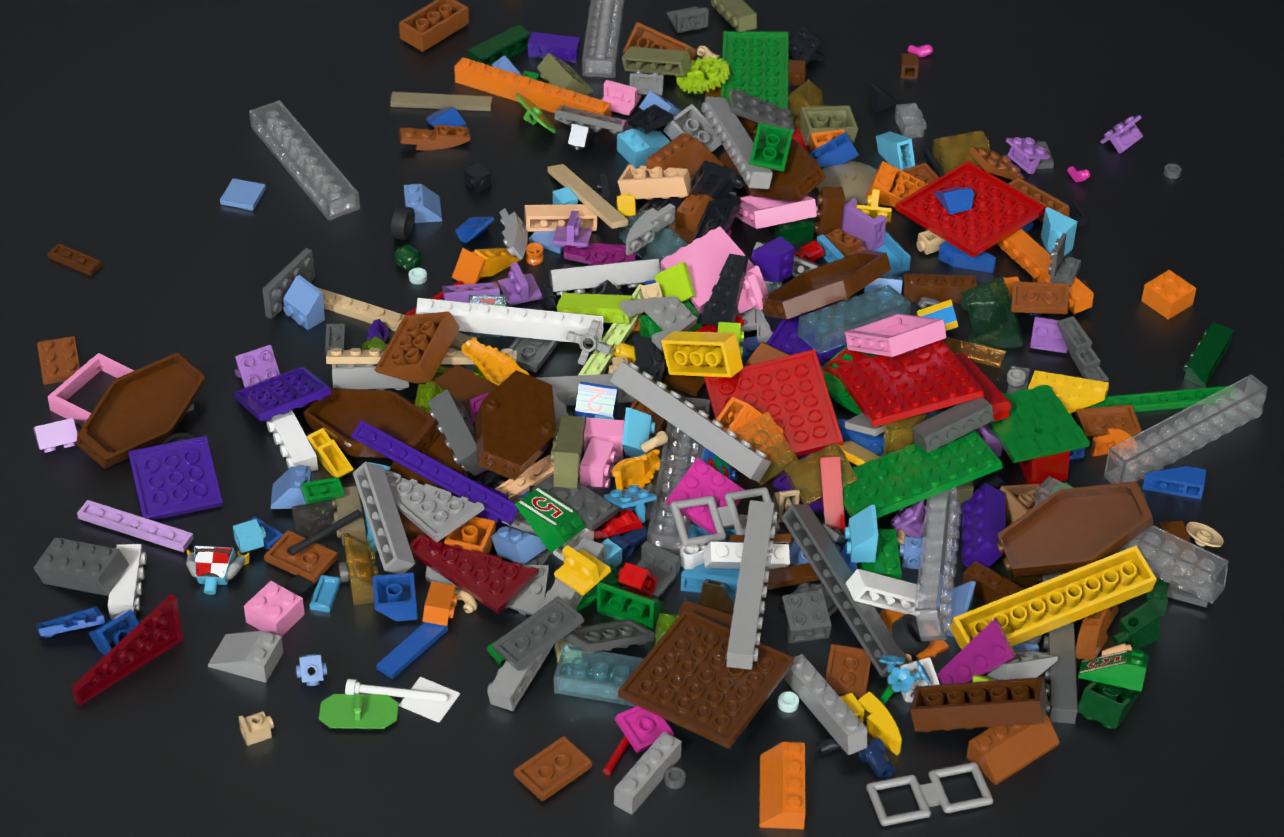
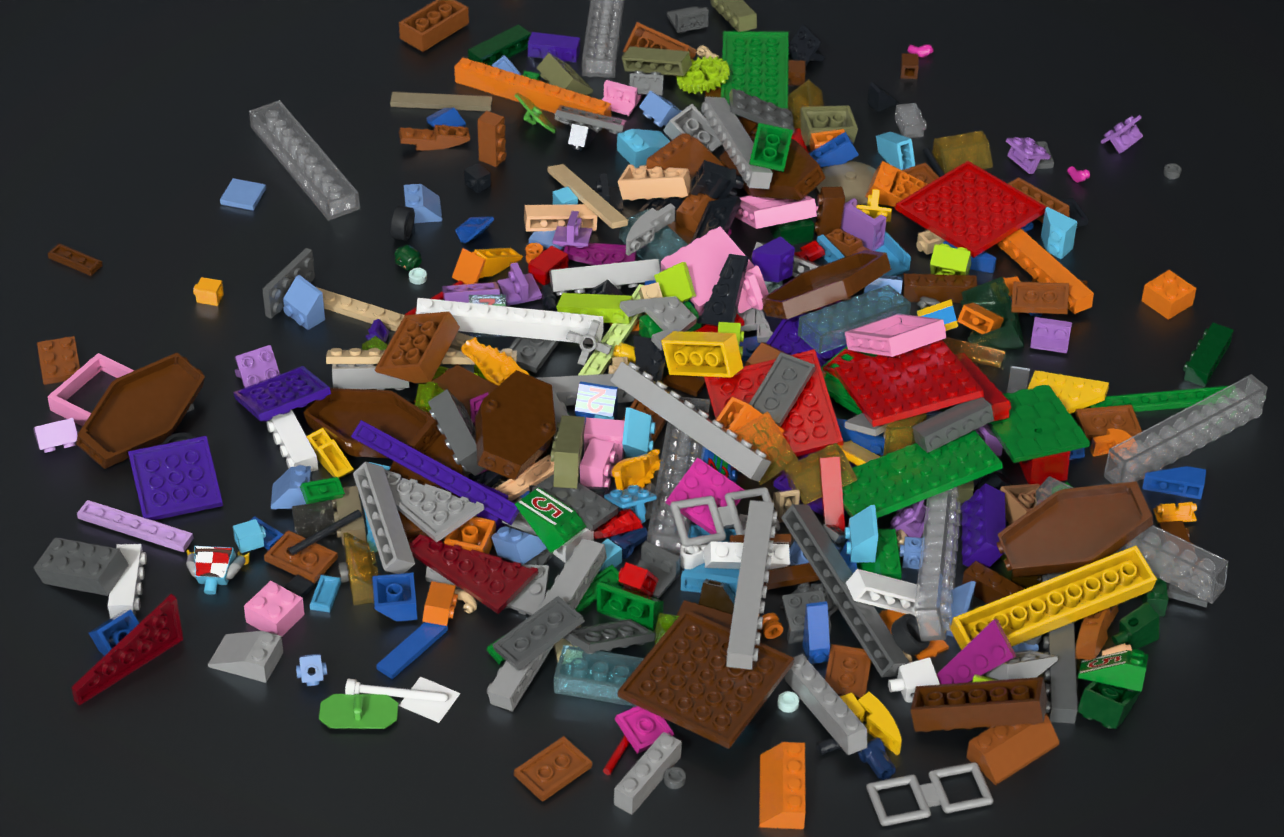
(69, 622): blue wing -> none
(208, 291): none -> light orange brick
(256, 727): tan brick -> none
(335, 336): dark grey plate -> none
(491, 138): none -> dark orange brick
(514, 233): light grey slope -> none
(548, 260): none -> red brick
(581, 570): yellow bracket -> none
(626, 205): yellow brick -> none
(650, 119): black tile -> none
(660, 439): tan arm -> none
(771, 626): none -> orange wheel
(782, 387): none -> dark grey plate
(816, 633): none -> slope
(899, 678): dark azure plant -> none
(950, 260): none -> lime brick
(956, 199): blue slope -> none
(979, 318): none -> orange brick
(995, 163): dark orange plate -> none
(1016, 377): light grey tile -> none
(1062, 268): dark grey bracket -> none
(1080, 349): dark grey slope -> none
(1170, 512): none -> light orange hinge
(1204, 535): tan dish -> none

